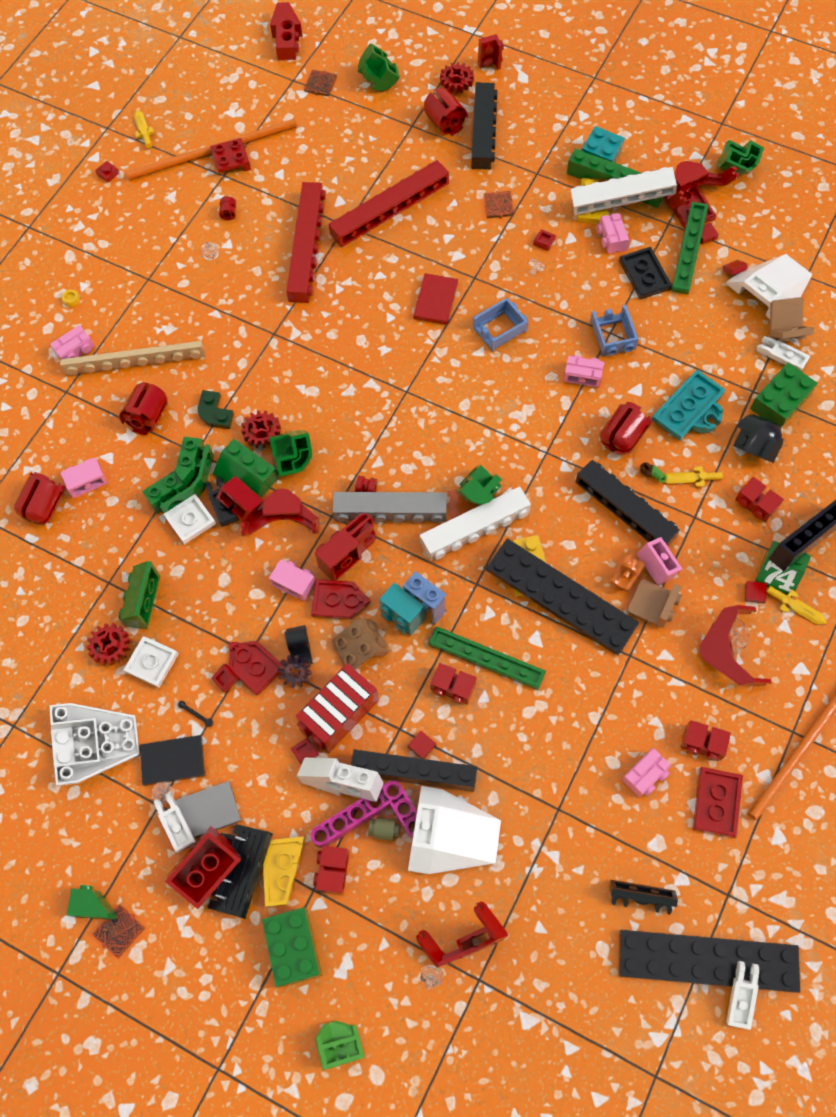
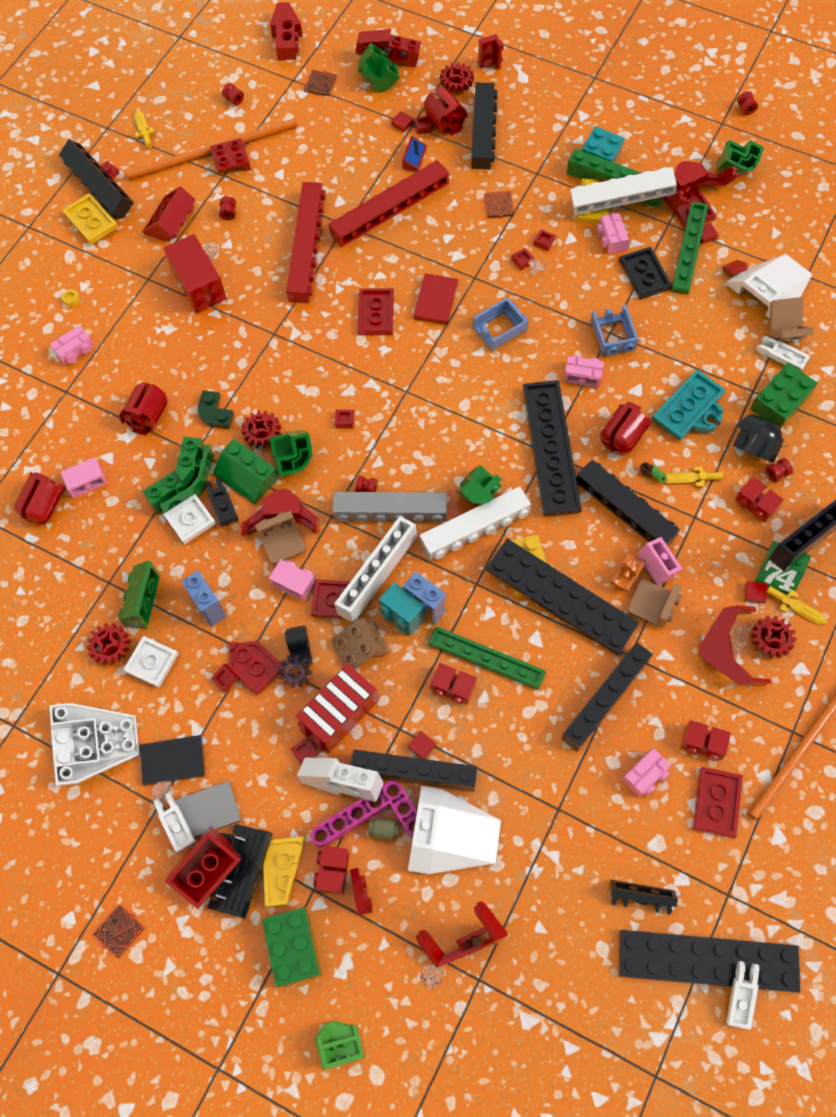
(89, 904): green slope -> none
(90, 218): none -> yellow plate
(96, 179): none -> black brick
(132, 358): tan plate -> none
(170, 215): none -> red slope
(195, 273): none -> red brick
(204, 598): none -> medium blue window
(208, 722): black hinge -> none
(233, 94): none -> red wheel
(237, 492): red piece -> none
(280, 537): none -> medium nougat bracket
(344, 419): none -> red tile
(346, 547): red brick -> none
(362, 901): none -> red hinge
(376, 311): none -> red tile
(376, 569): none -> white brick
(398, 48): none -> red brick
(402, 121): none -> red tile
(413, 154): none -> slope
(423, 124): none -> red tile
(522, 258): none -> red tile
(551, 448): none -> black plate
(607, 696): none -> black brick
(747, 103): none -> red wheel
(776, 645): none -> red gear
(781, 469): none -> red wheel

